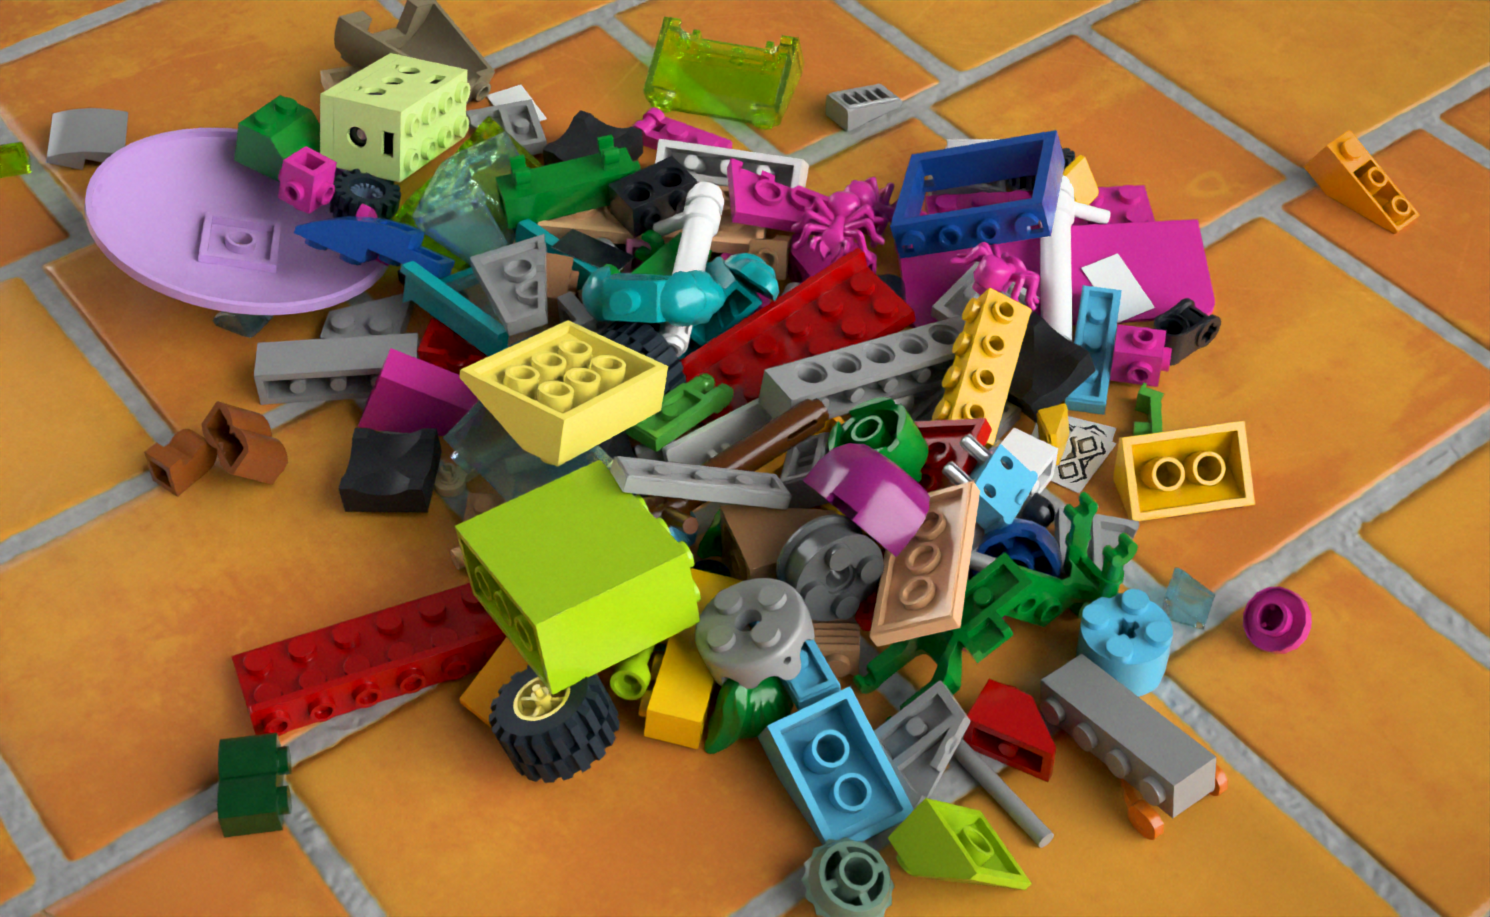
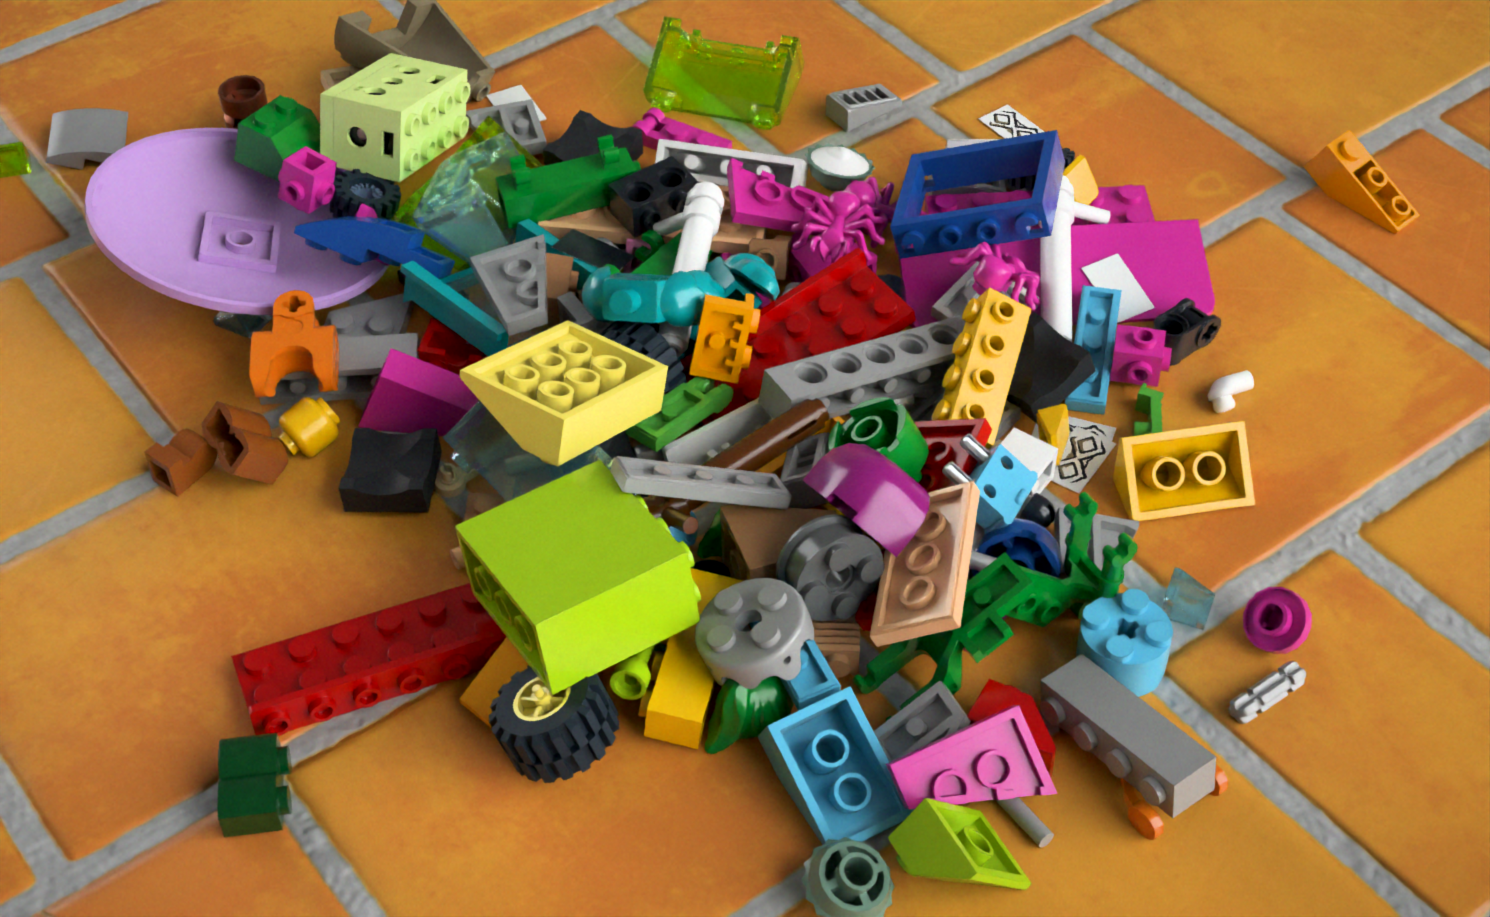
(241, 98): none -> copper wheel
(294, 346): none -> orange piece
(308, 427): none -> yellow head
(722, 338): none -> light orange bracket
(837, 166): none -> piece
(975, 764): none -> wing
(1009, 123): none -> white sticker
(1226, 386): none -> white arm
(1267, 692): none -> light grey axle

